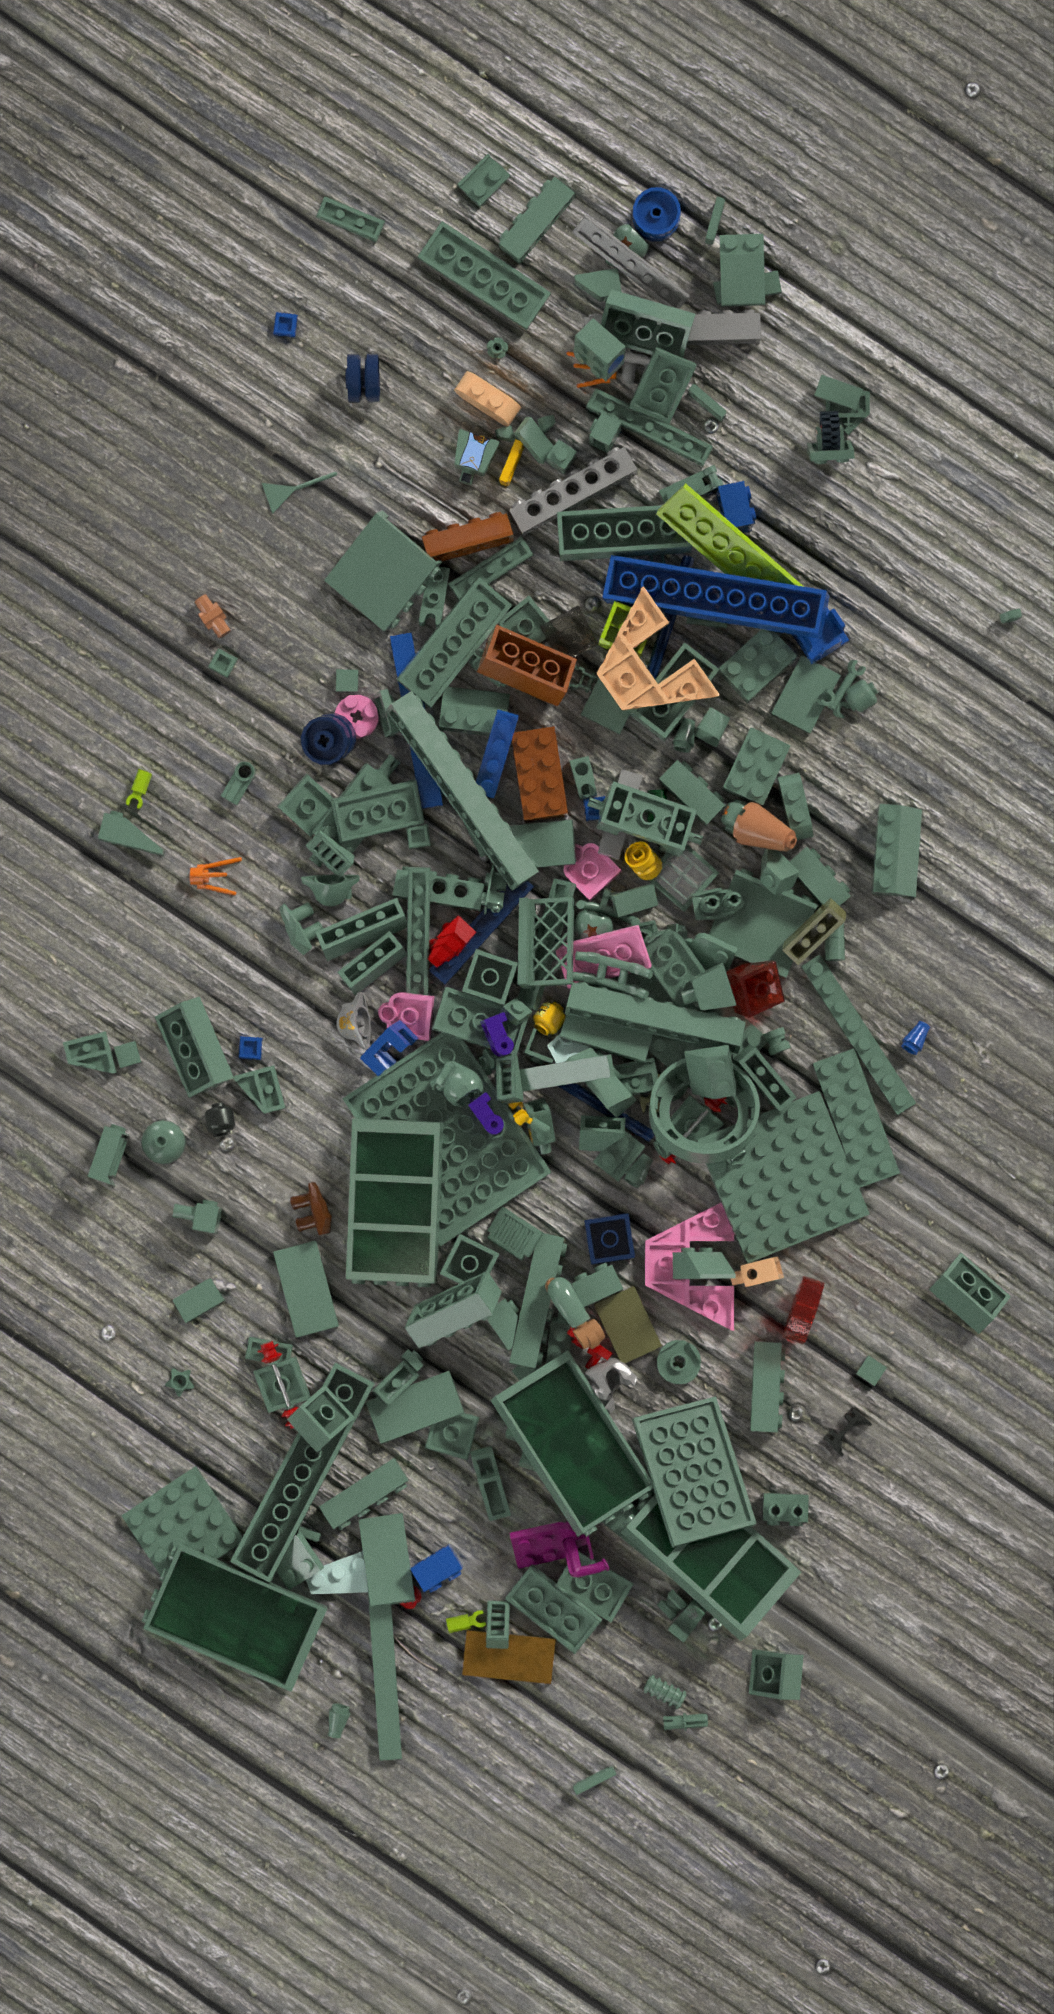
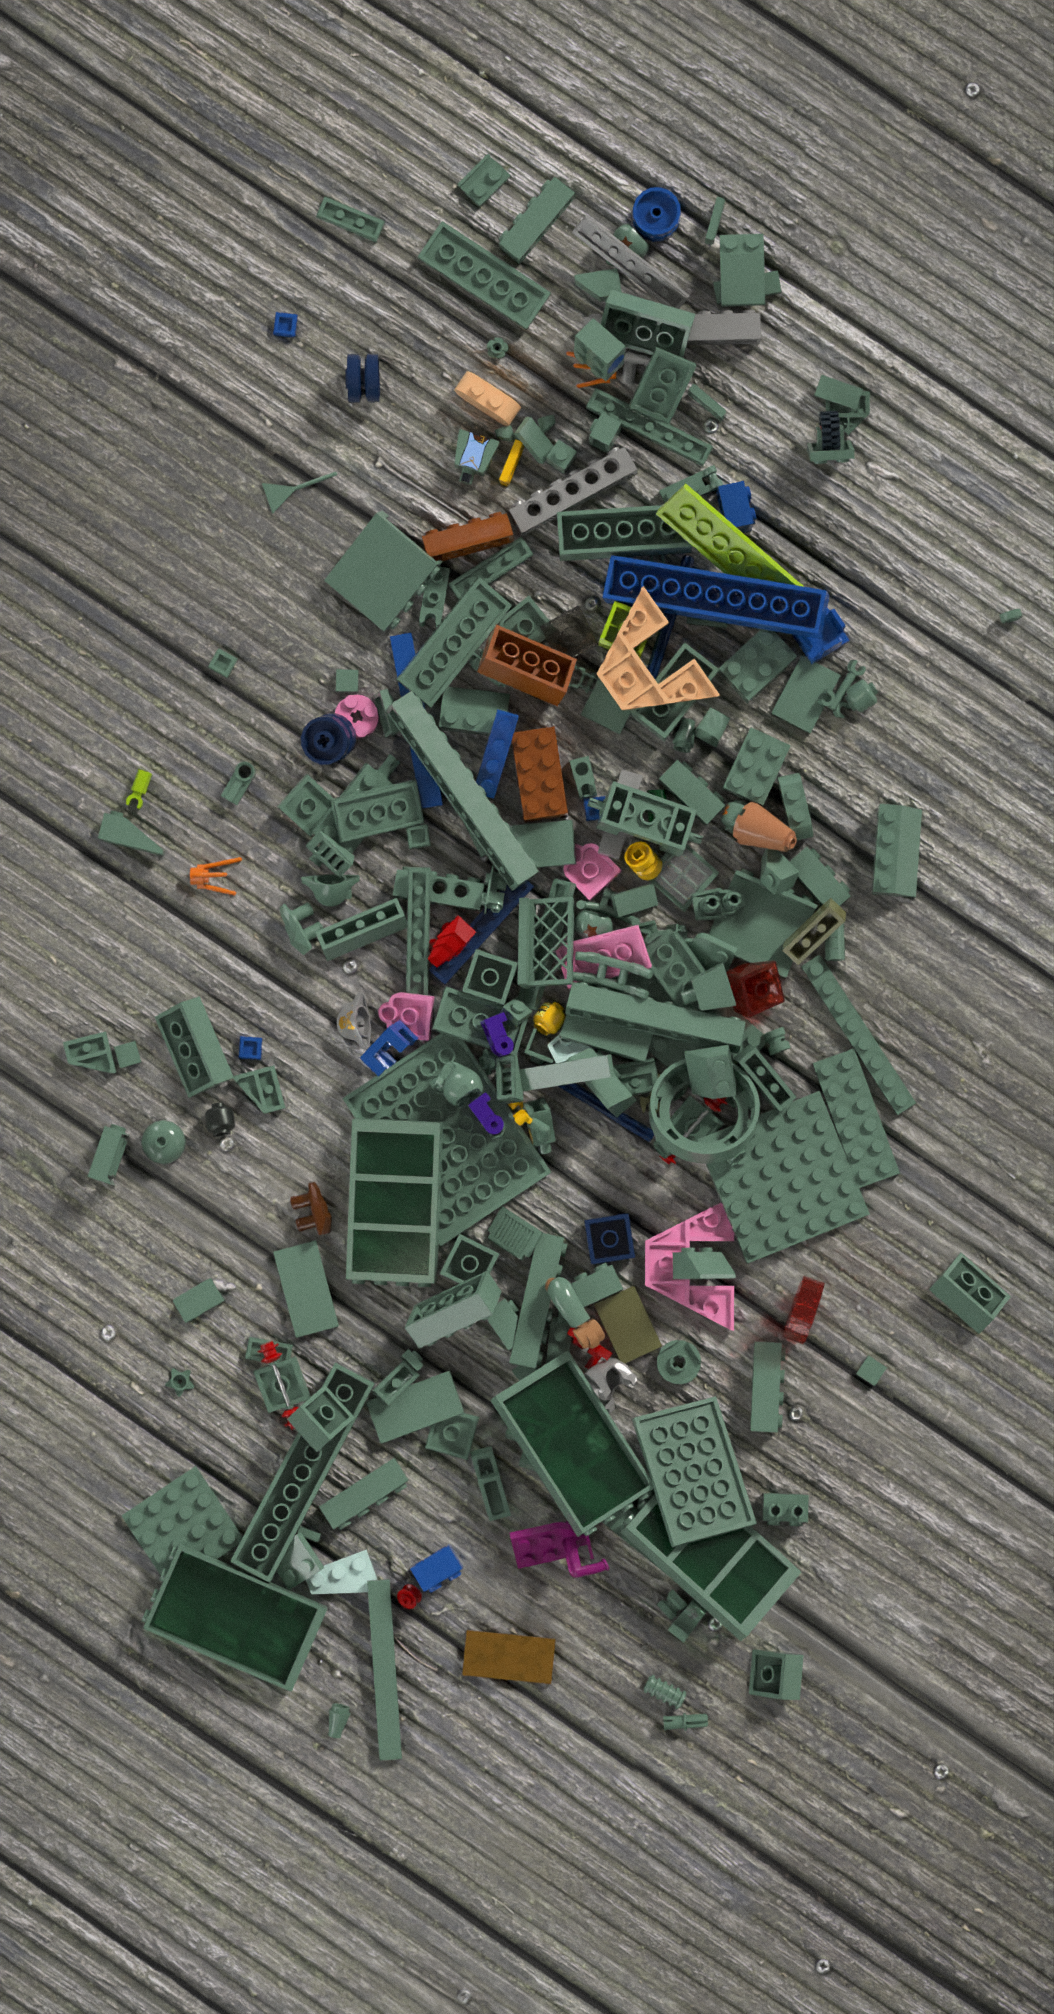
(203, 1216): sand green brick -> none
(212, 616): nougat axle -> none
(372, 963): sand green brick -> none
(386, 1560): sand green tile -> none
(463, 1622): lime bar -> none
(497, 1638): sand green slope -> none
(553, 1609): sand green tile -> none
(594, 1779): sand green tile -> none
(599, 1592): sand green plate -> none
(600, 1132): sand green slope -> none
(619, 1156): sand green plate -> none
(638, 1171): sand green cone -> none
(766, 1269): light nougat torso -> none
(857, 1420): pearl dark grey piece -> none
(915, 1039): blue cone -> none

